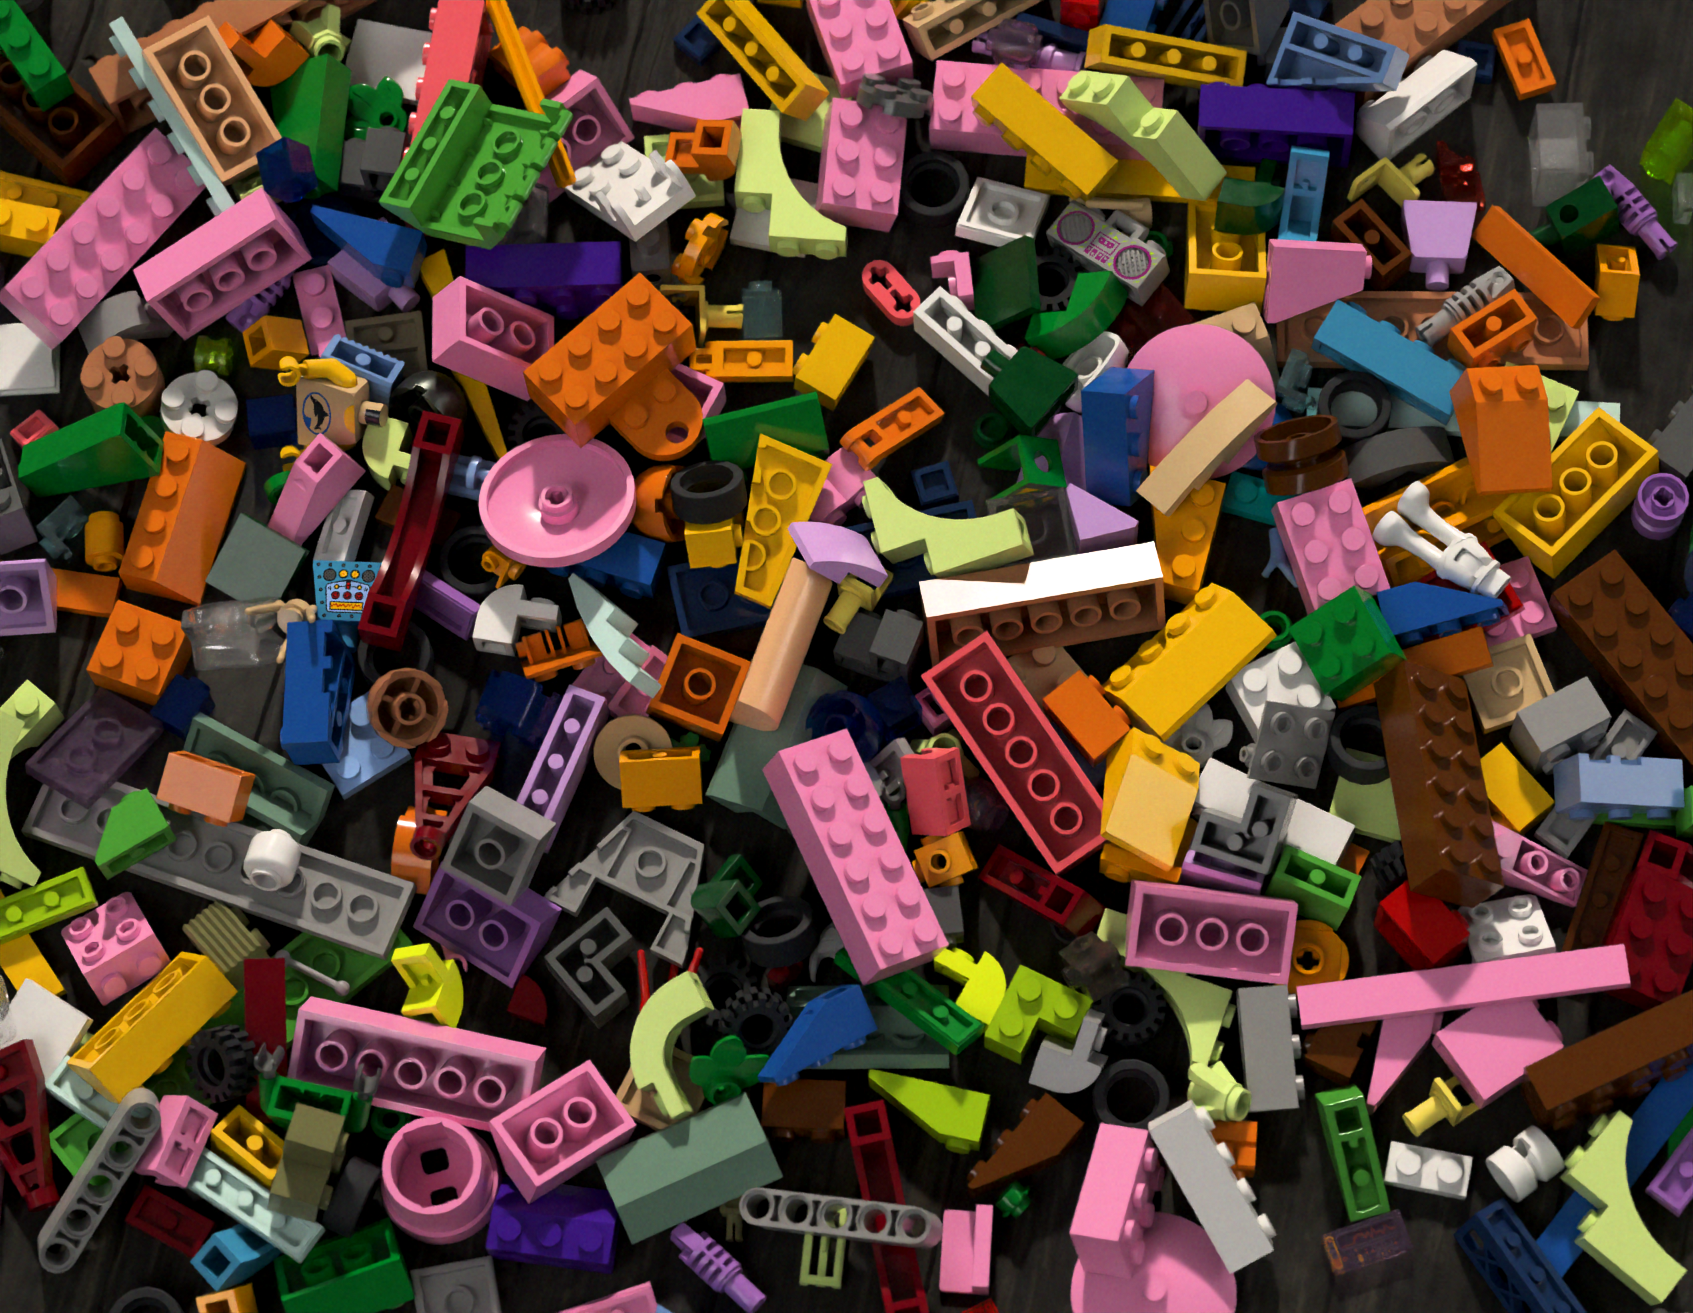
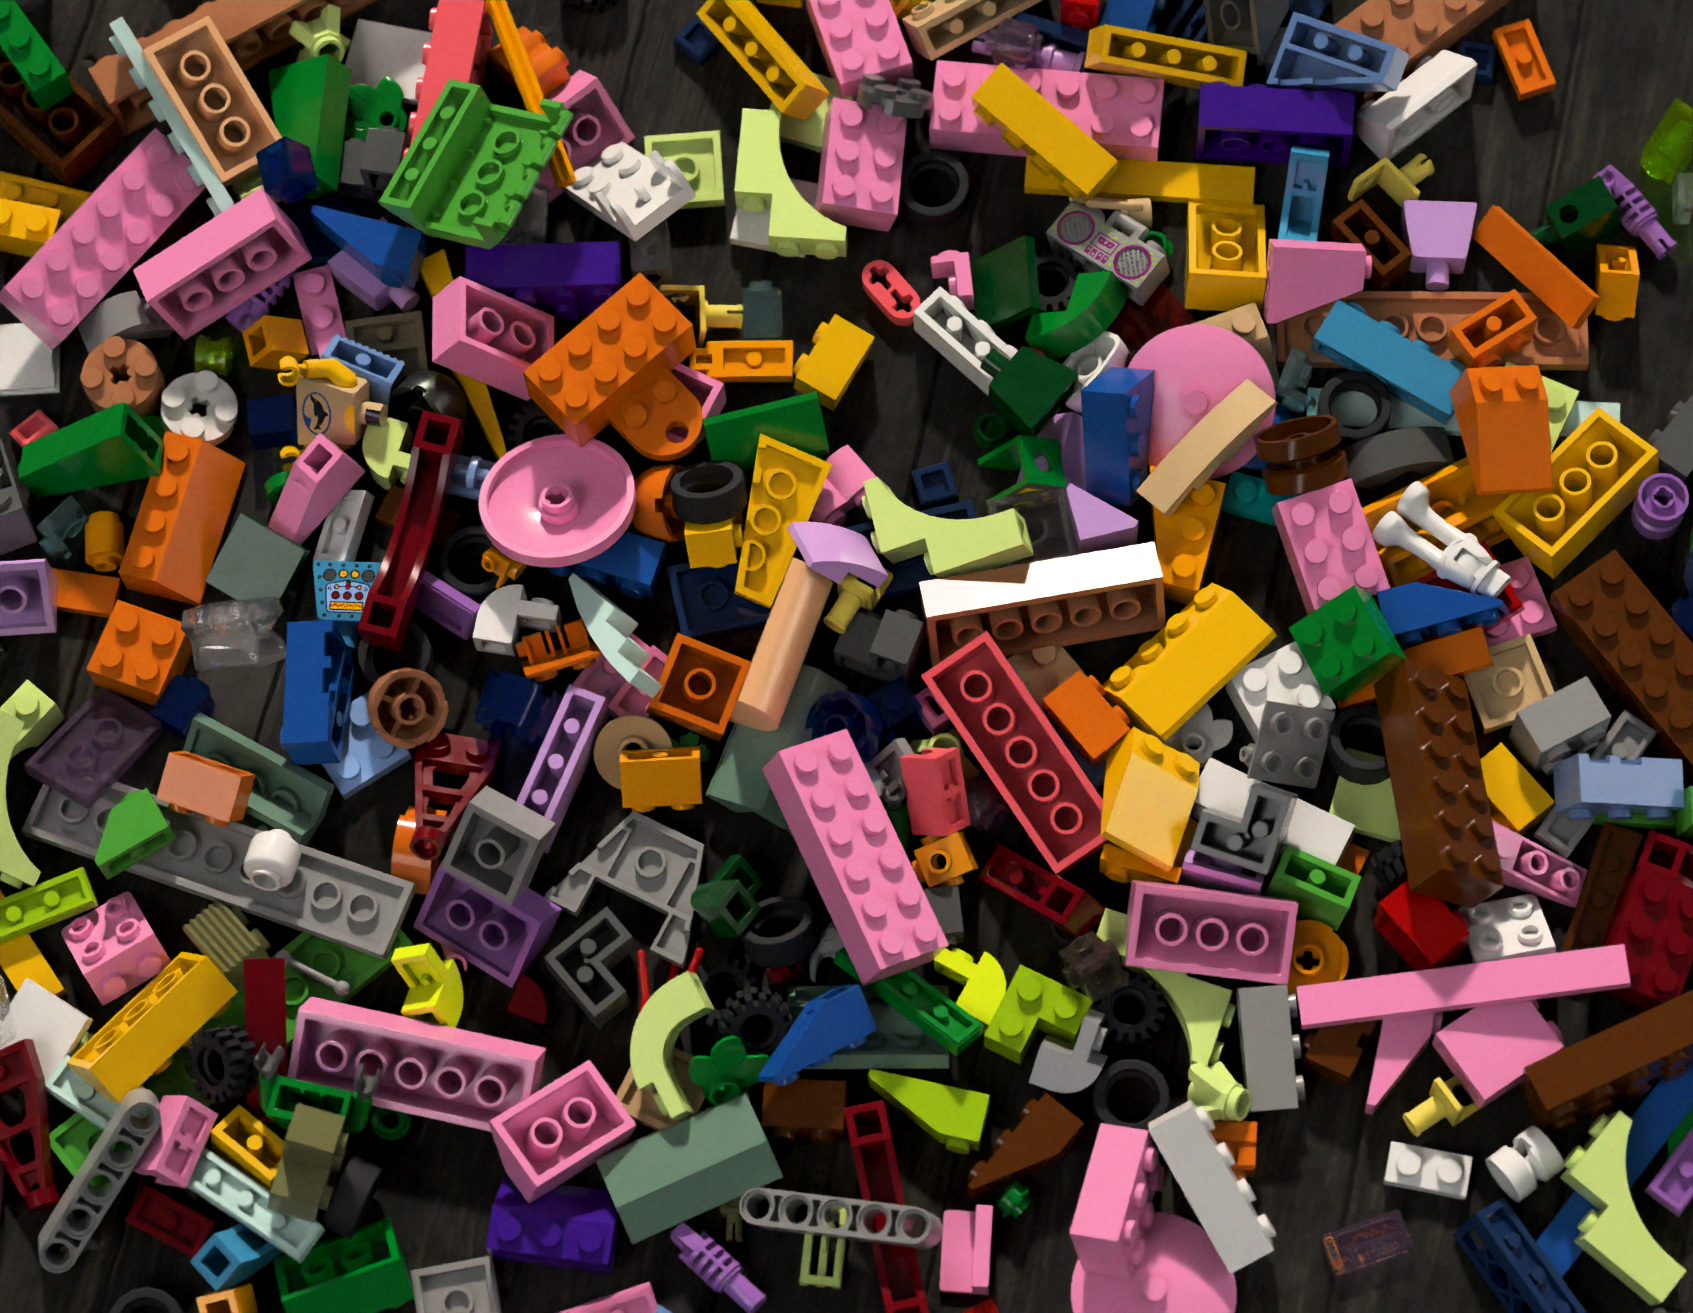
(269, 55): orange brick -> none
(293, 611): tan plant -> none
(408, 1190): bright pink piece -> none
(681, 107): bright pink slope -> none
(703, 249): light orange plate -> none
(708, 151): orange brick -> none
(892, 428): orange plate -> none
(1001, 213): white tile -> none
(1154, 132): yellowish green arch -> none
(1251, 206): dark green brick -> none
(1278, 558): medium blue bar -> none
(1282, 622): green plate -> none
(1353, 1151): bright green slope -> none
(1459, 178): clear red slope -> none
(1465, 303): light grey hinge -> none
(1558, 151): clear brick -> none

